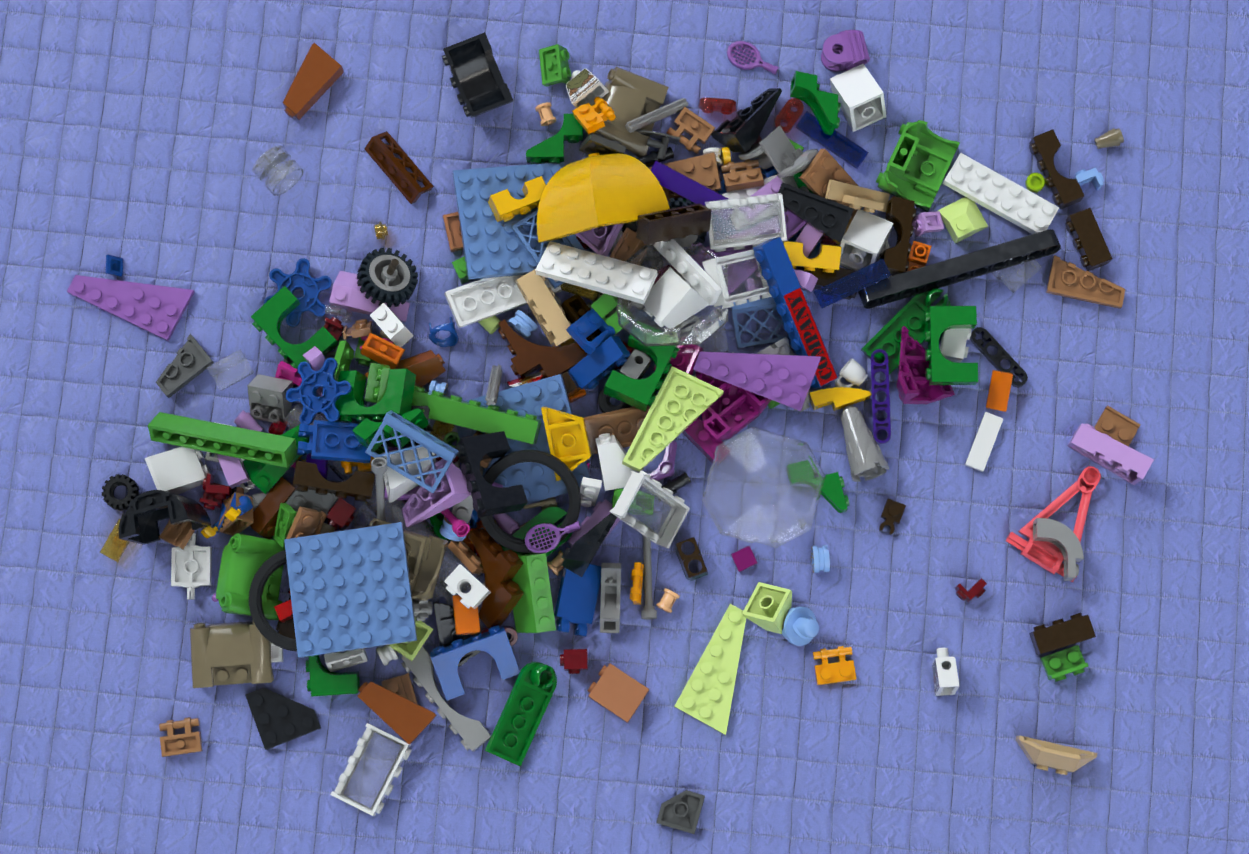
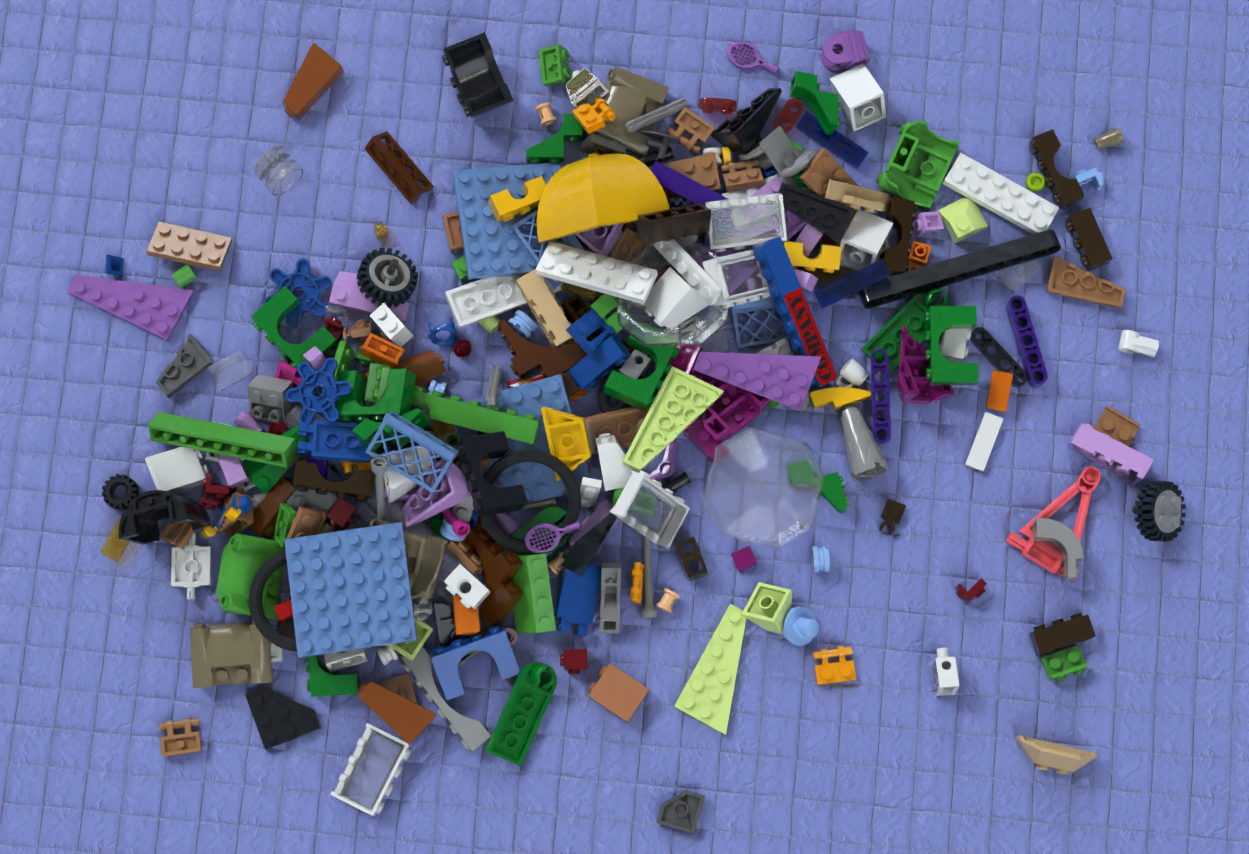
(184, 276): none -> bright green beam
(189, 246): none -> plate
(462, 348): none -> dark red plate
(1026, 332): none -> dark purple beam
(1132, 342): none -> white piece
(1159, 511): none -> black wheel

